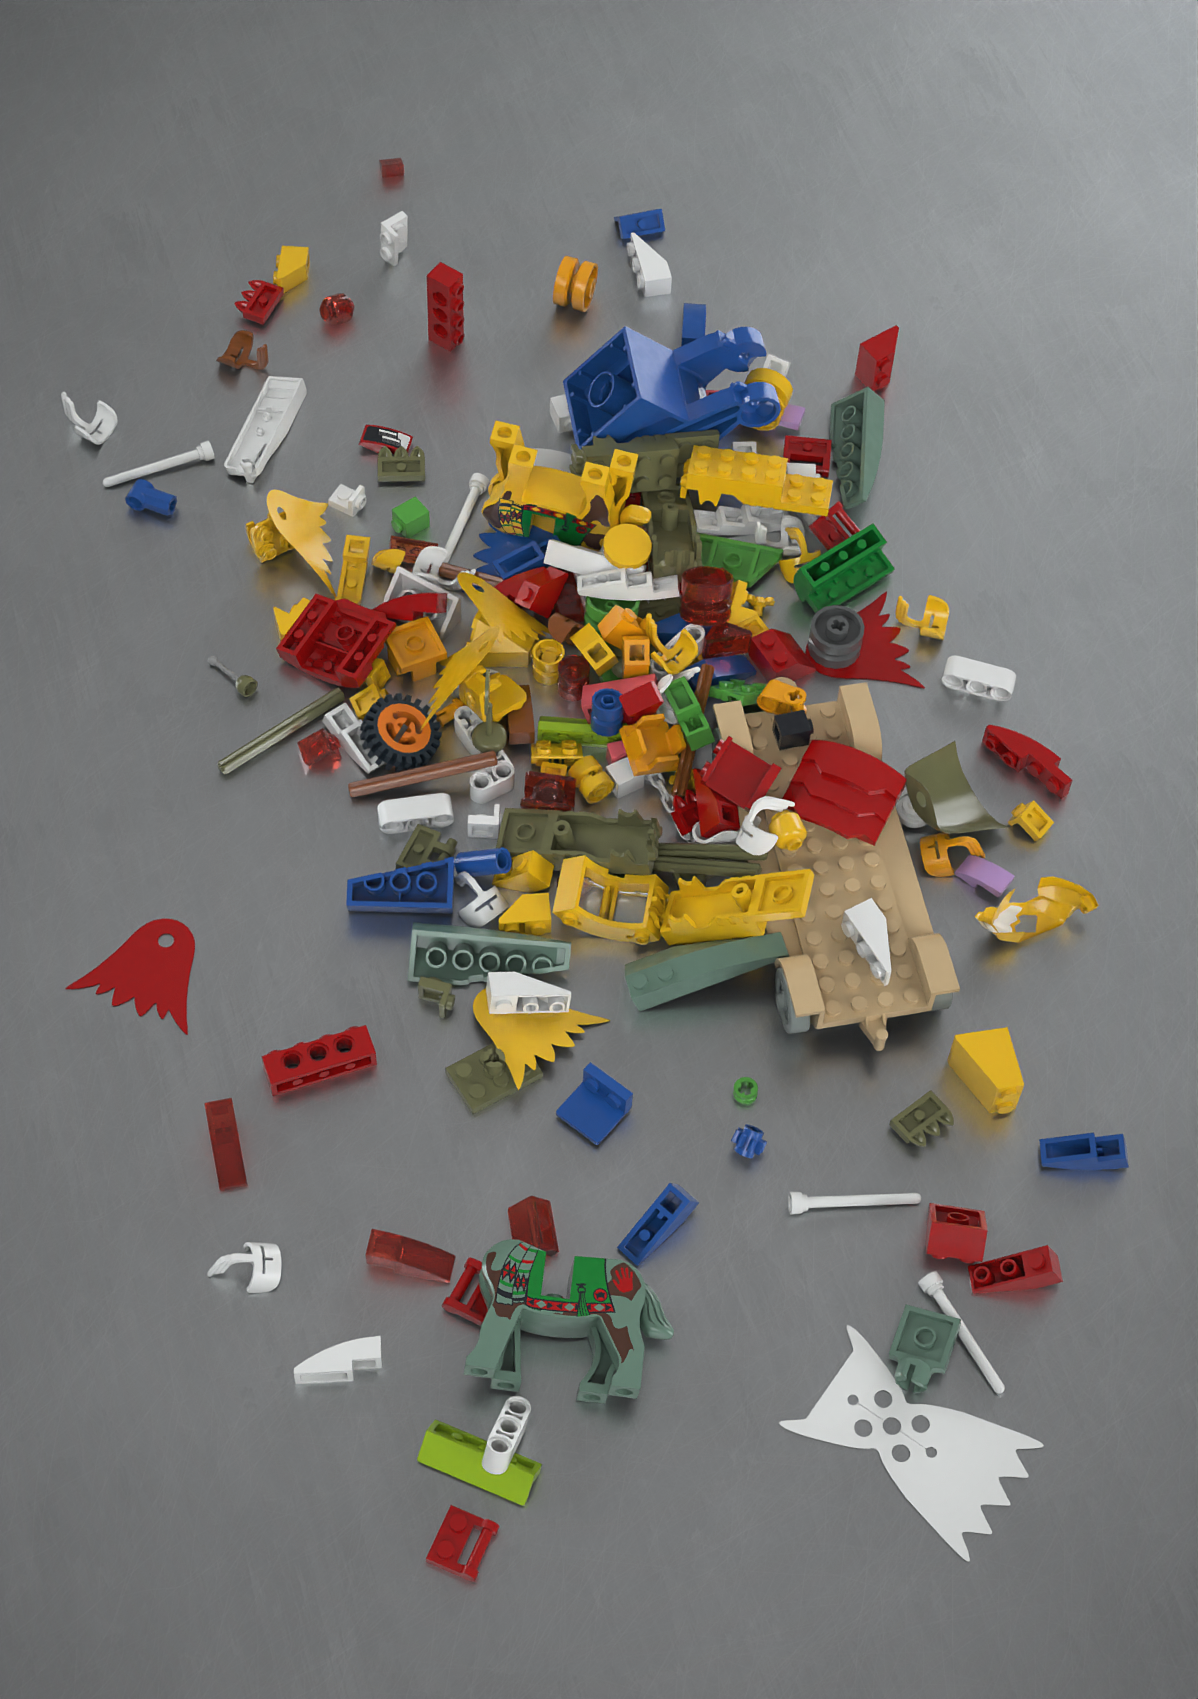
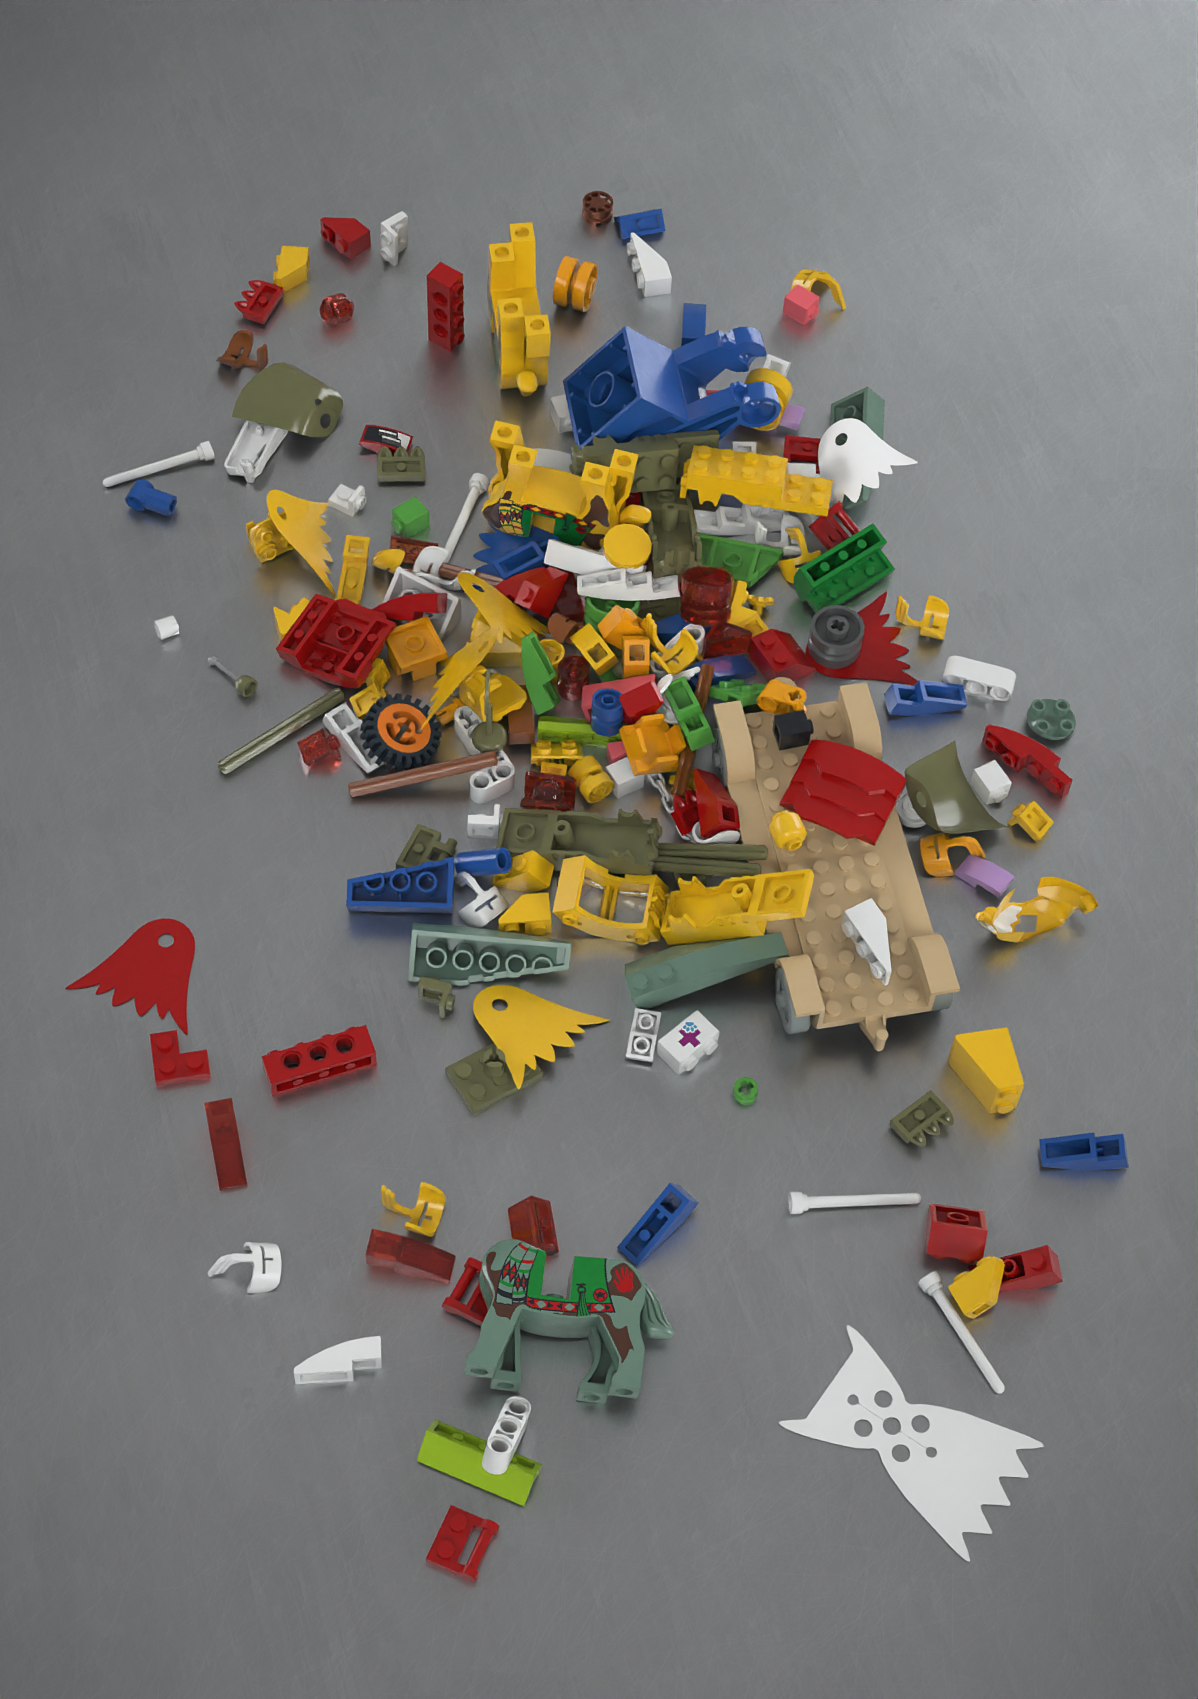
(104, 414): white helmet -> none
(166, 627): none -> white hose
(173, 1066): none -> red plate
(286, 400): none -> olive piece
(346, 235): none -> red slope
(391, 167): clear red slope -> none
(405, 813): white beam -> none
(427, 1194): none -> yellow helmet
(515, 314): none -> yellow animal
(522, 994): white slope -> none
(538, 674): none -> bright green slope
(596, 1105): blue bracket -> none
(597, 209): none -> copper wheel
(643, 1035): none -> white slope
(688, 1043): none -> white brick
(738, 774): red panel -> none
(749, 1141): blue gear -> none
(761, 840): white helmet -> none
(801, 305): none -> coral brick
(803, 280): none -> yellow helmet
(856, 460): none -> white piece
(877, 358): red slope -> none
(922, 1346): sand green plate -> none
(924, 698): none -> blue slope
(979, 1288): none -> yellow slope
(991, 783): none -> white brick
(1051, 718): none -> sand green dish

